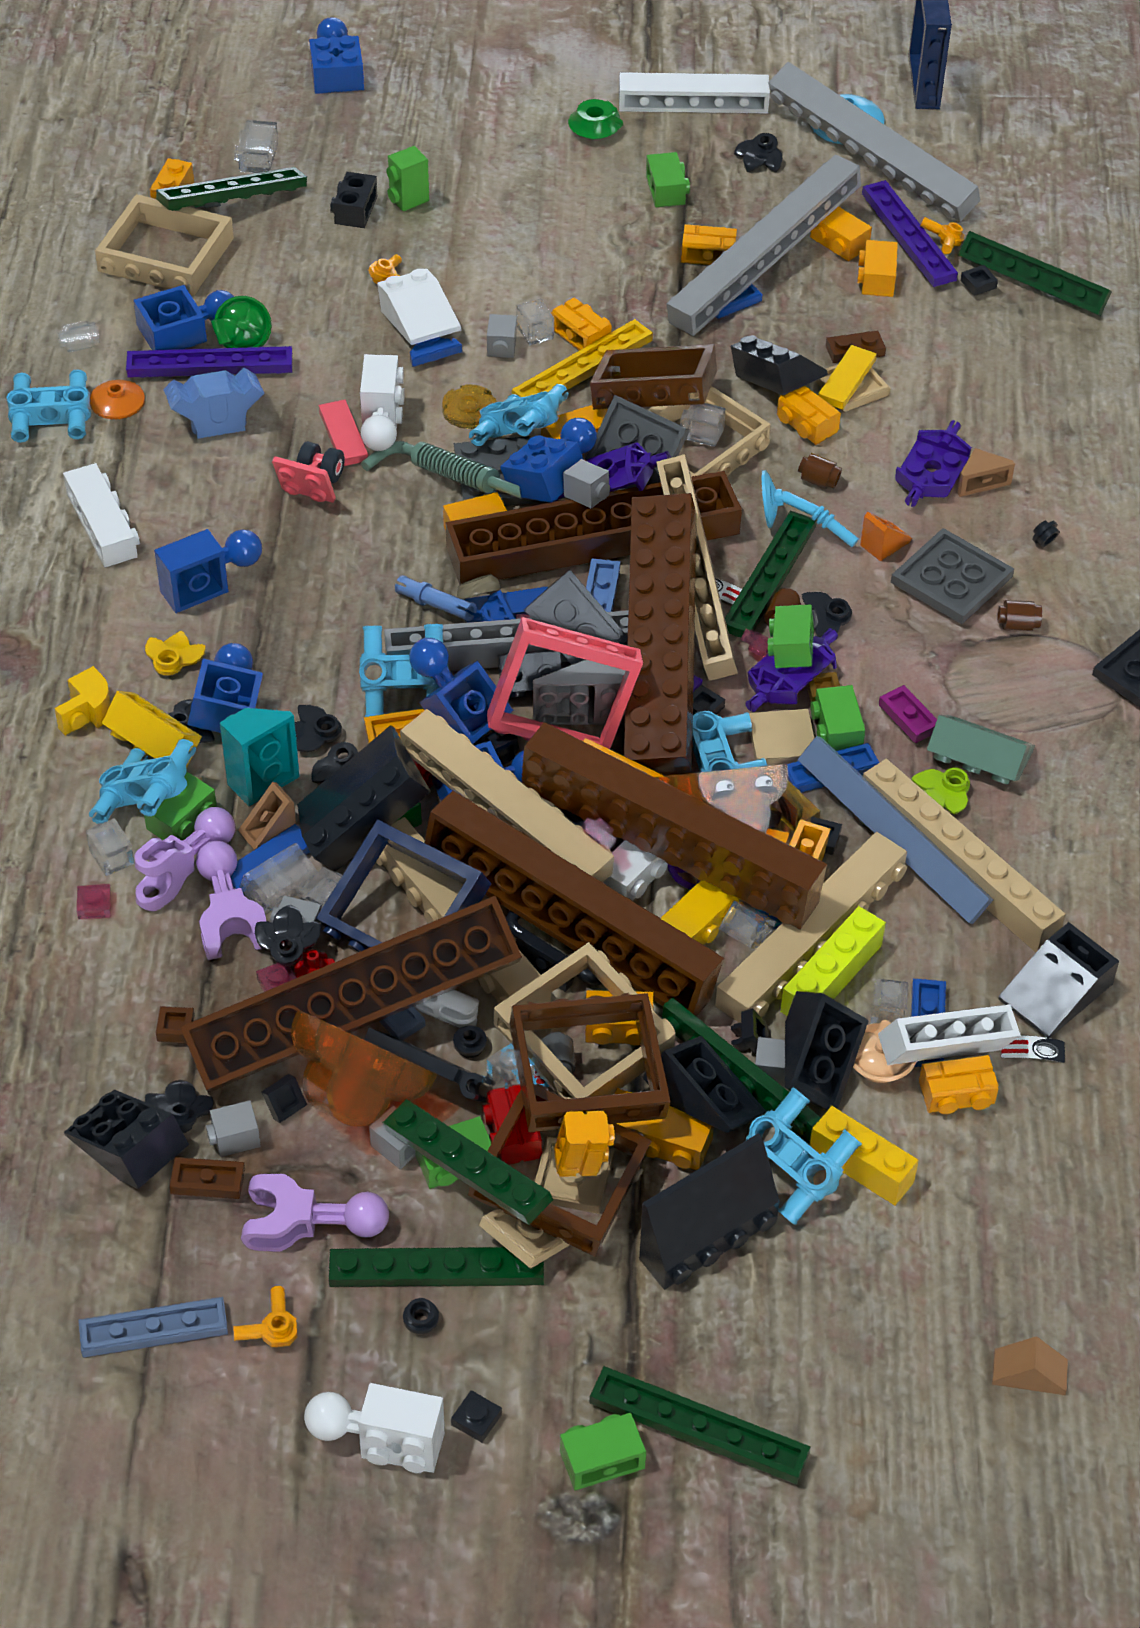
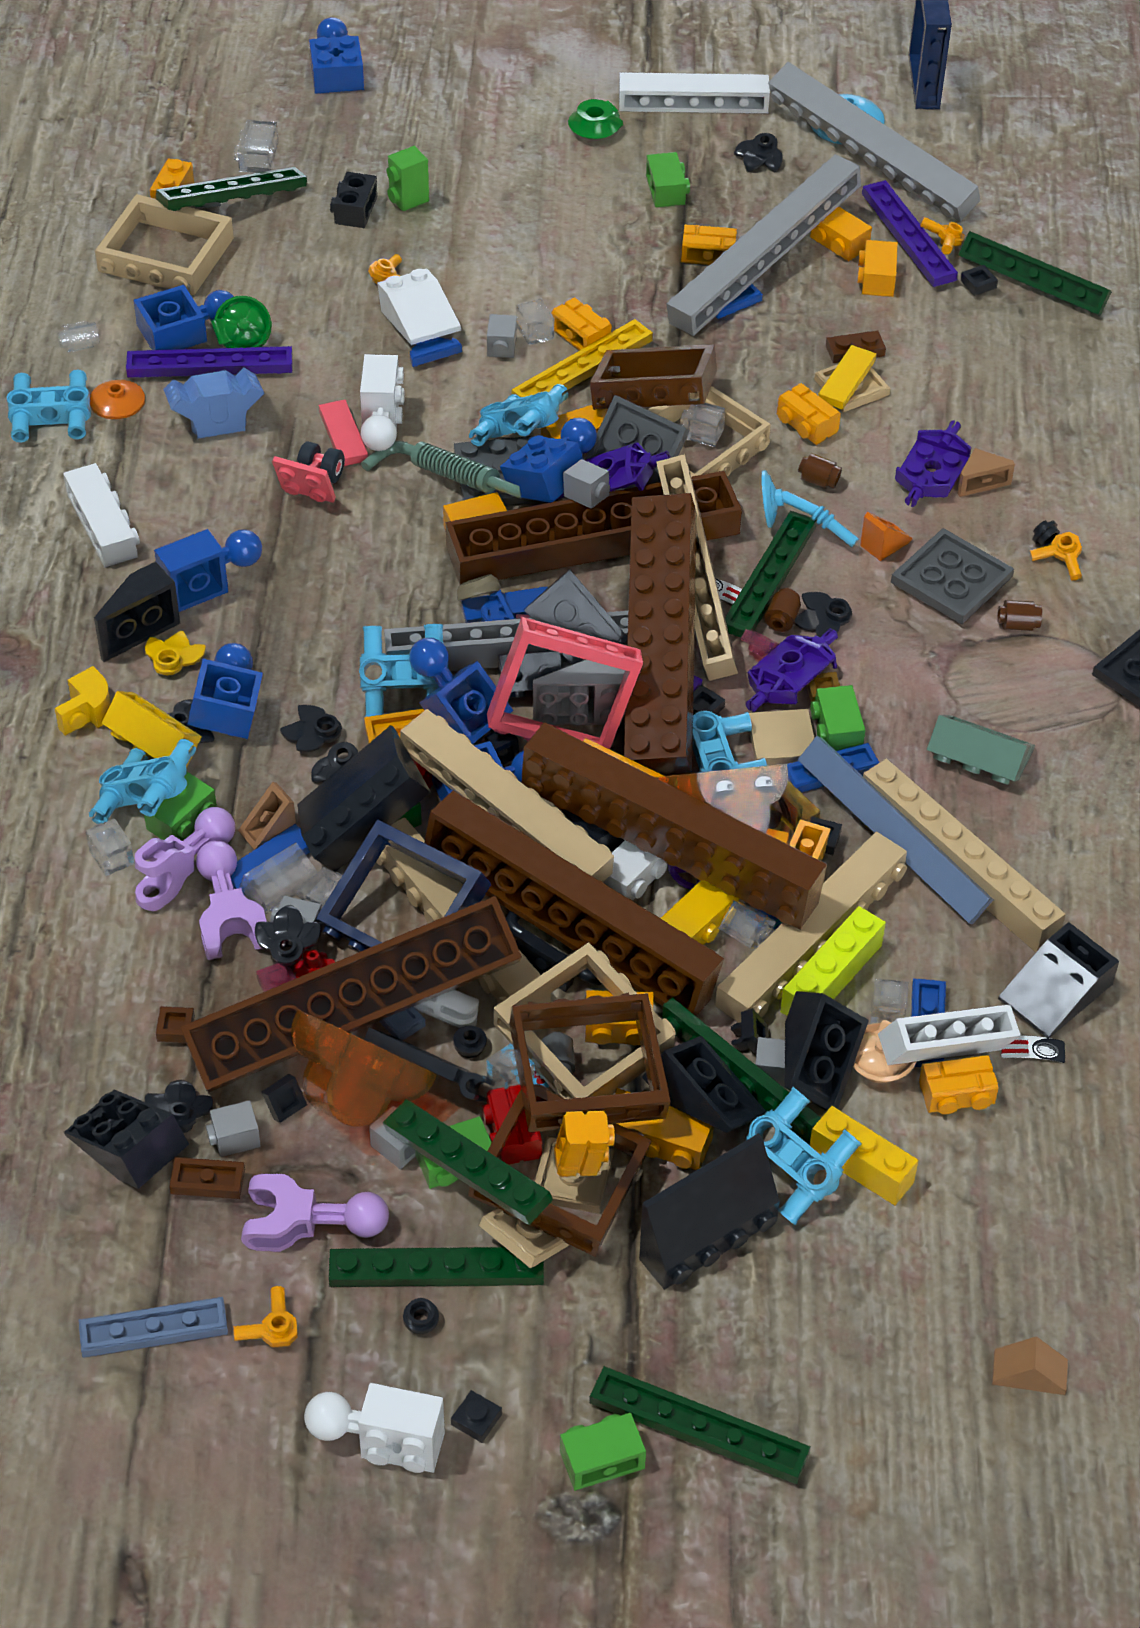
(94, 901): clear pink plate -> none
(136, 611): none -> black slope
(259, 751): teal slope -> none
(424, 594): medium blue pin -> none
(464, 405): clear yellow tile -> none
(600, 831): clear pink plate -> none
(603, 581): medium blue plate -> none
(773, 365): black slope -> none
(792, 636): bright green brick -> none
(908, 713): magenta plate -> none
(945, 788): lime plate -> none
(1065, 548): none -> light orange piece

